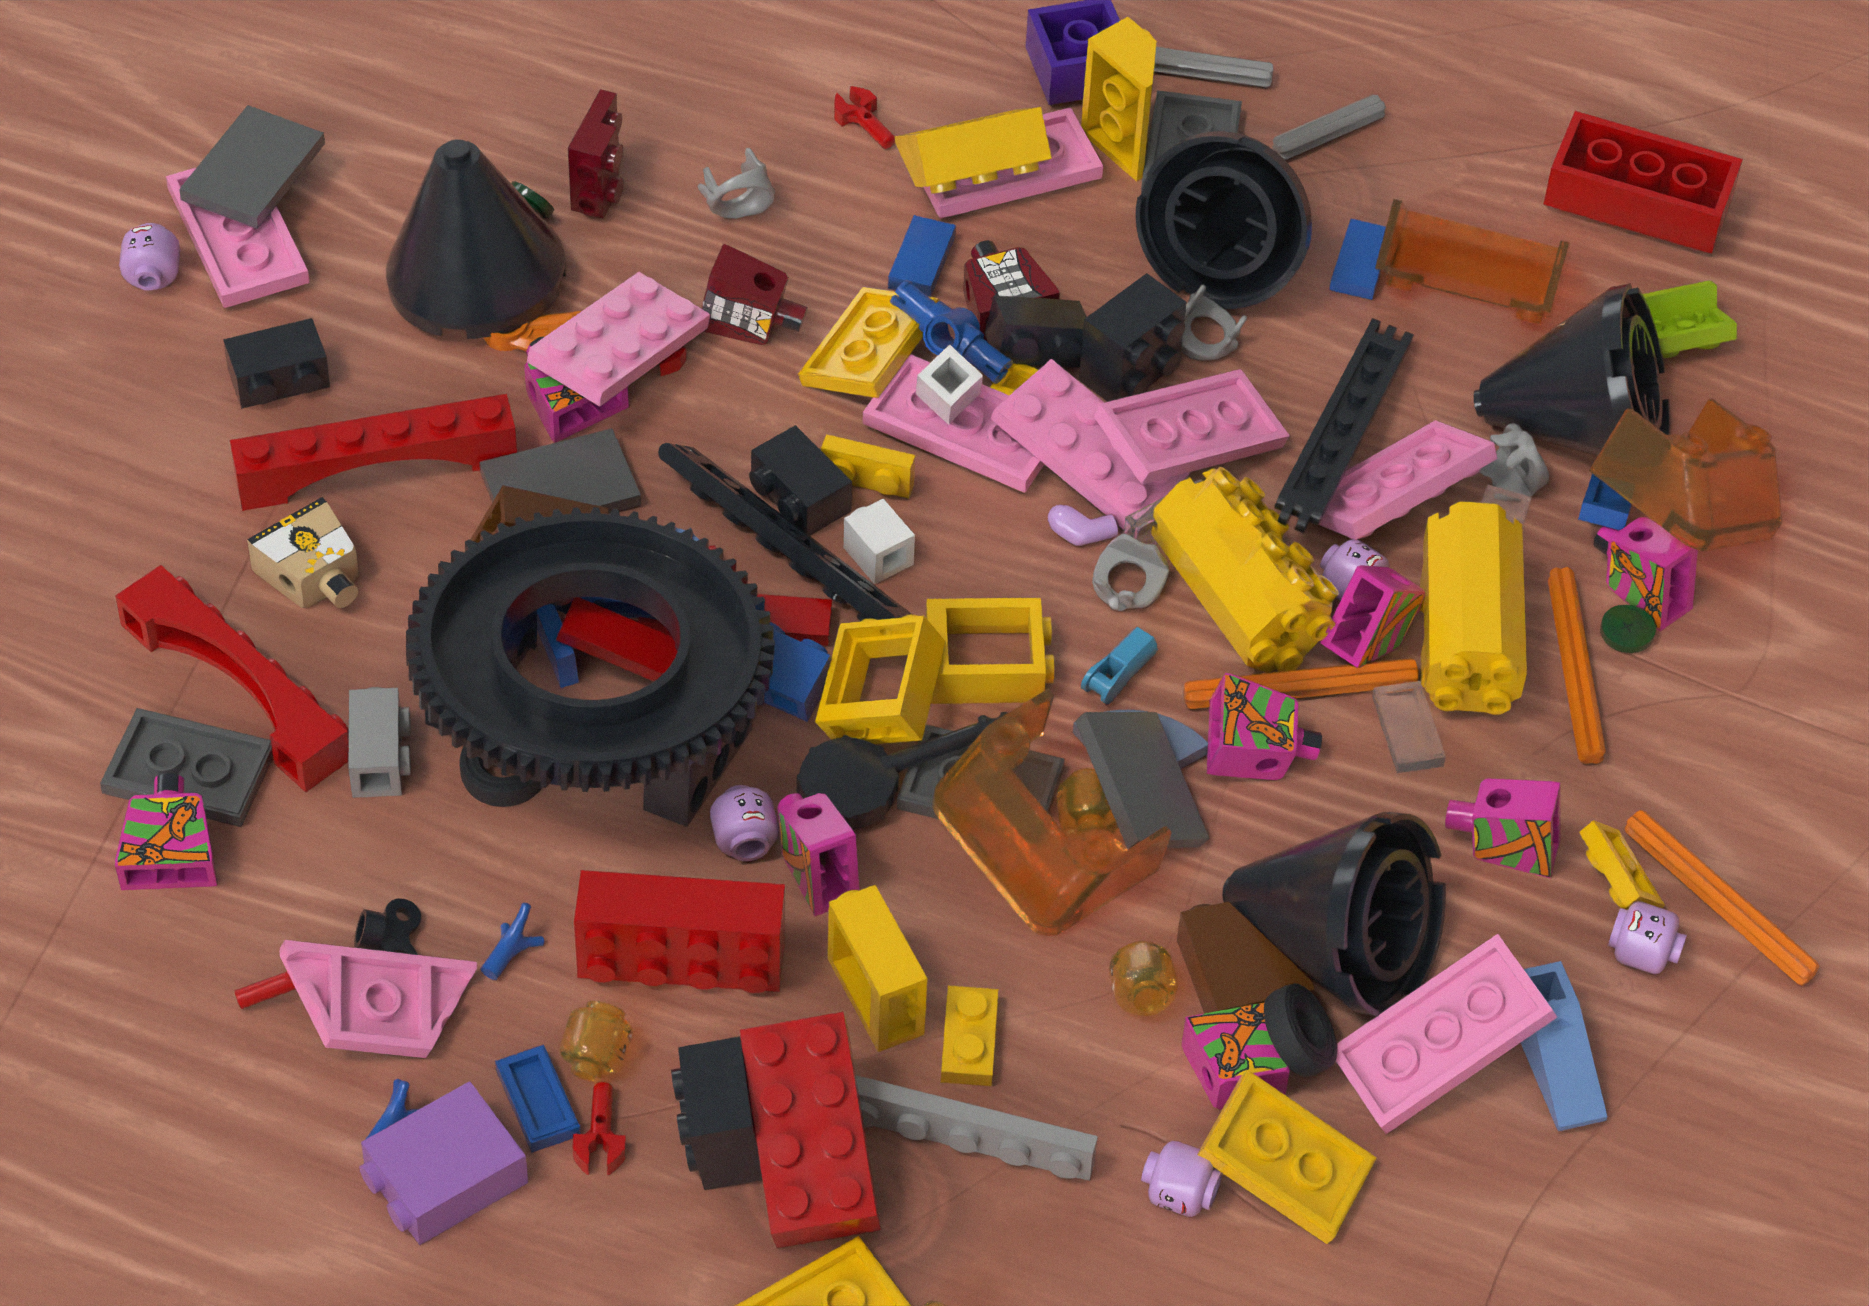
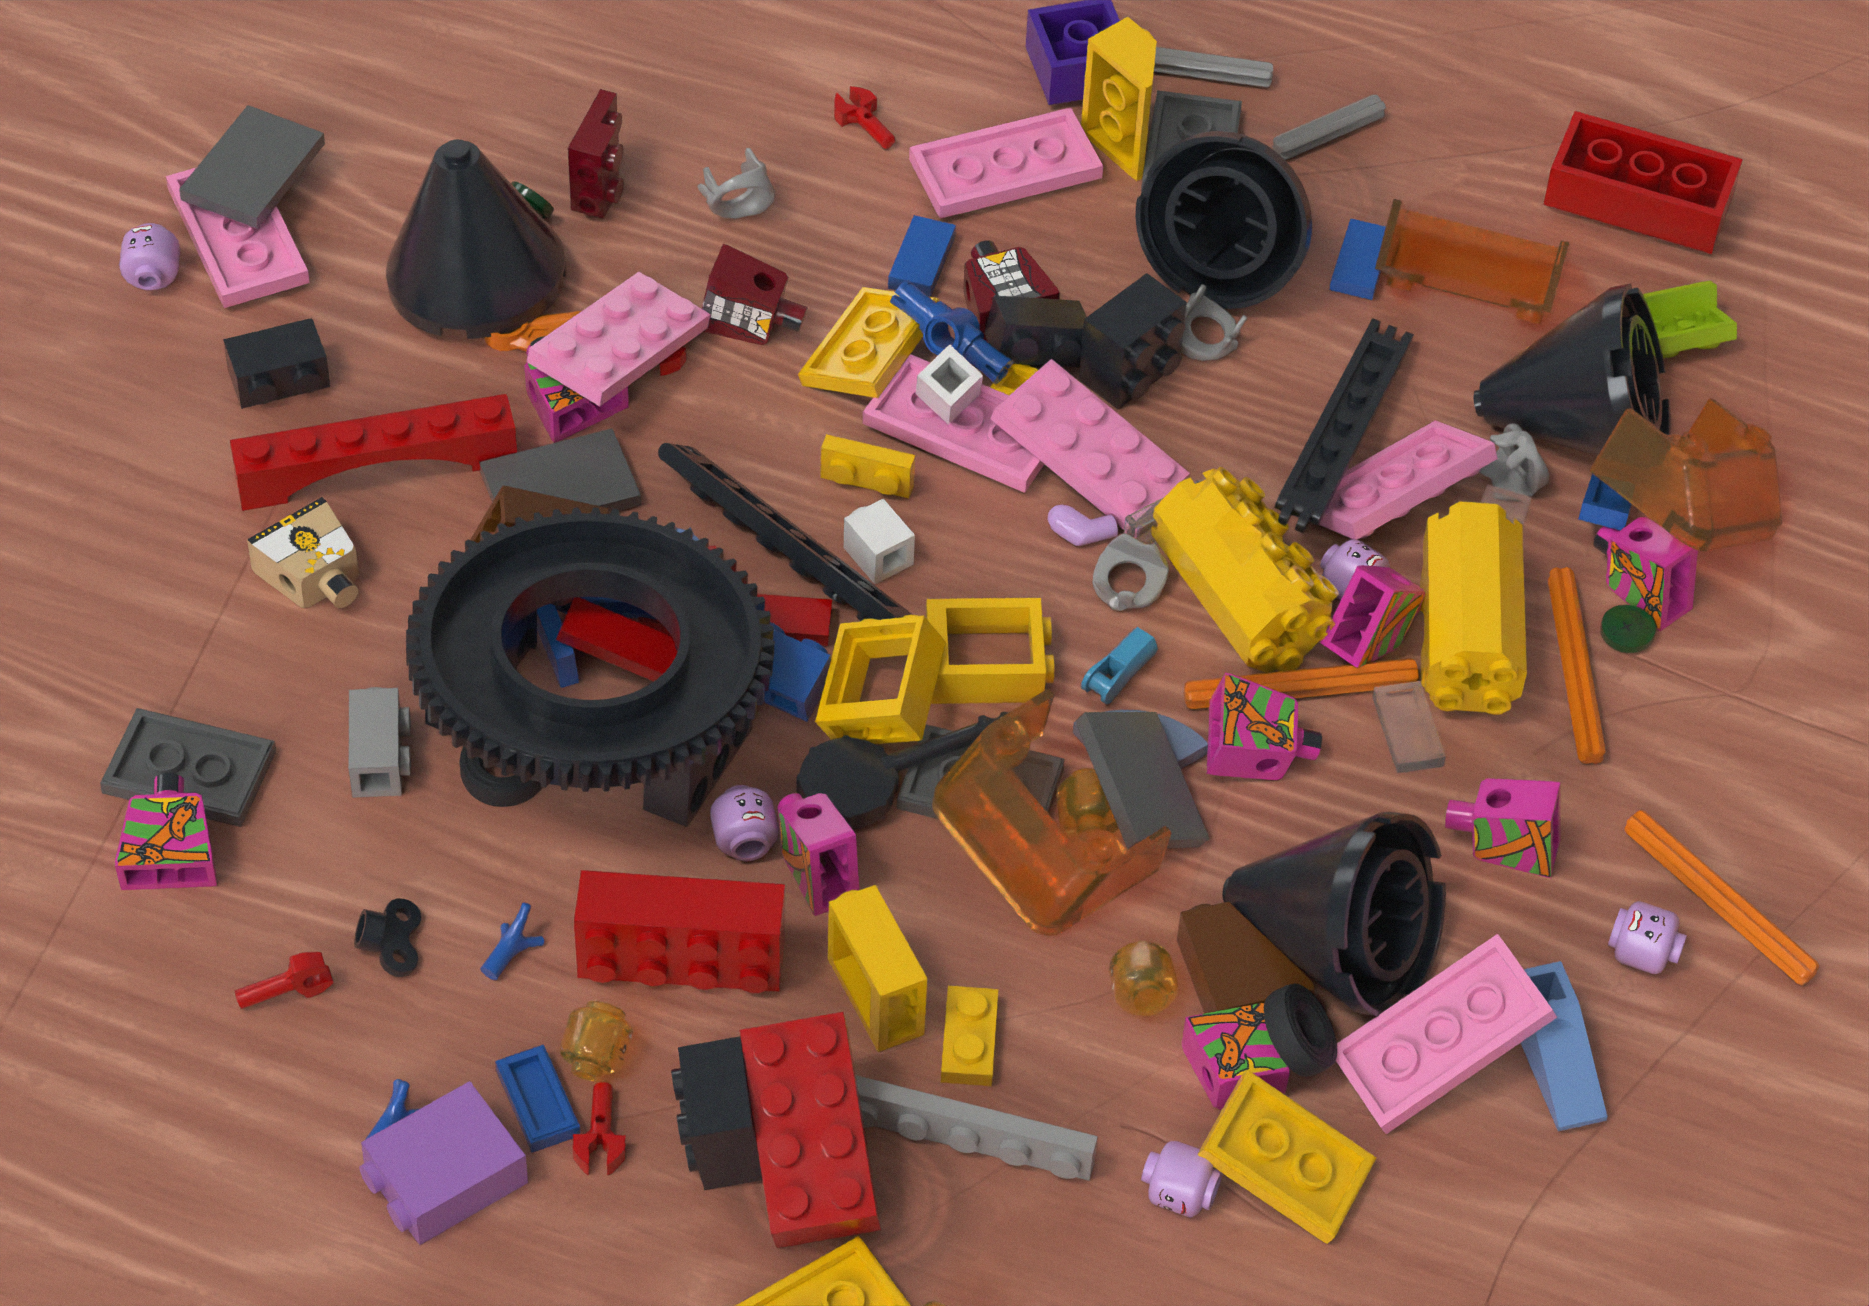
(169, 616): red arch -> none
(375, 996): bright pink wing -> none
(800, 480): black brick -> none
(975, 149): yellow slope -> none
(1191, 426): bright pink plate -> none
(1615, 859): yellow plate -> none

